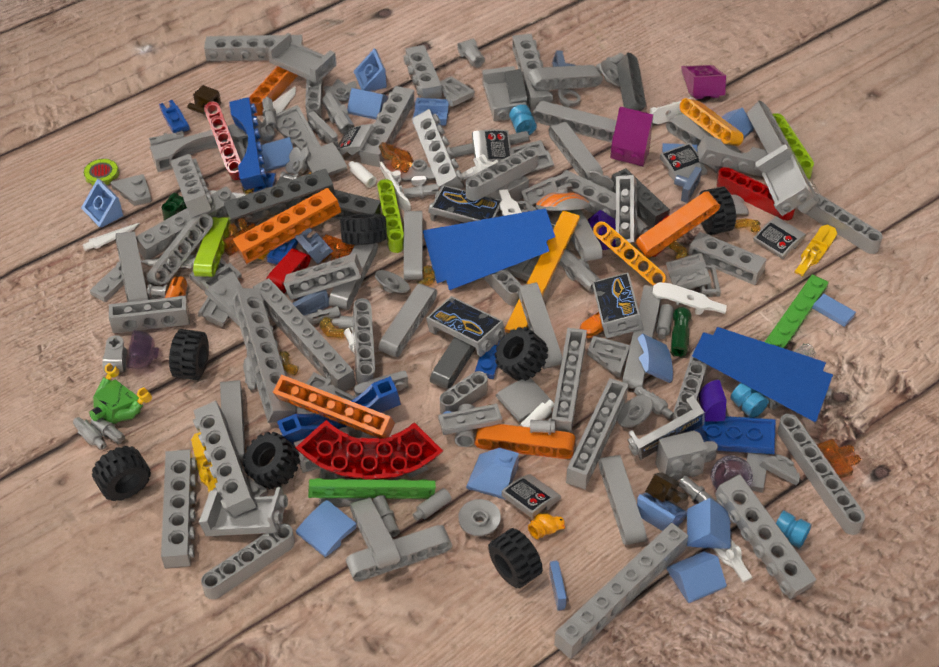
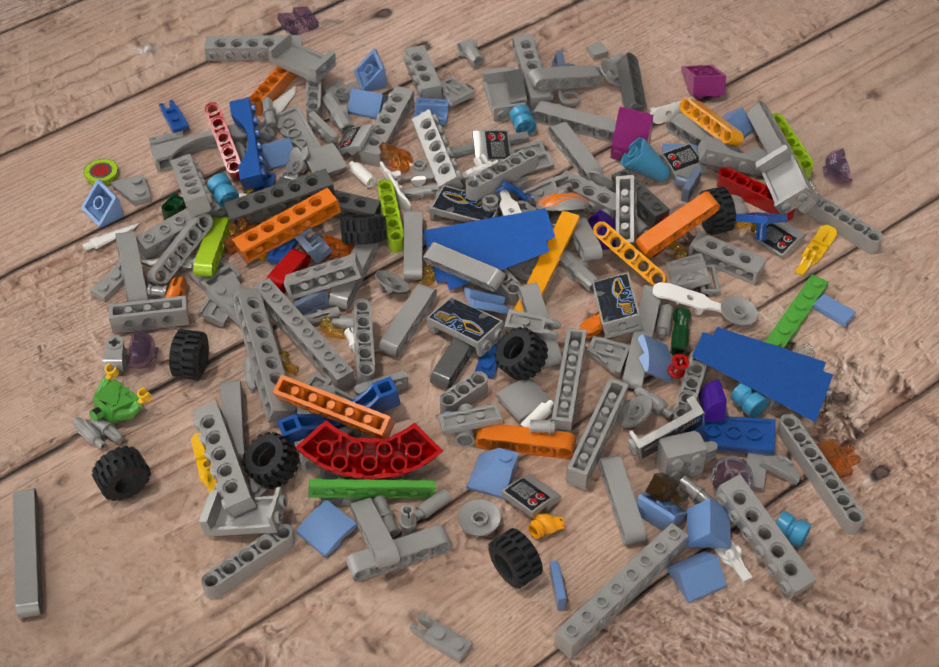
(27, 554): none -> light grey beam
(178, 493): light grey brick -> none
(202, 97): dark brown brick -> none
(222, 188): none -> dark azure wheel
(299, 21): none -> clear purple slope
(407, 520): none -> light grey pin
(442, 638): none -> light grey hinge
(464, 267): none -> light grey beam
(486, 200): none -> light grey bush
(486, 300): none -> medium blue slope
(510, 187): none -> blue piece
(533, 322): none -> light grey hinge
(597, 50): none -> light grey tile
(645, 161): none -> dark azure cone
(676, 365): none -> red bush
(739, 311): none -> light grey dish
(761, 221): none -> blue tile
(837, 167): none -> clear purple cylinder

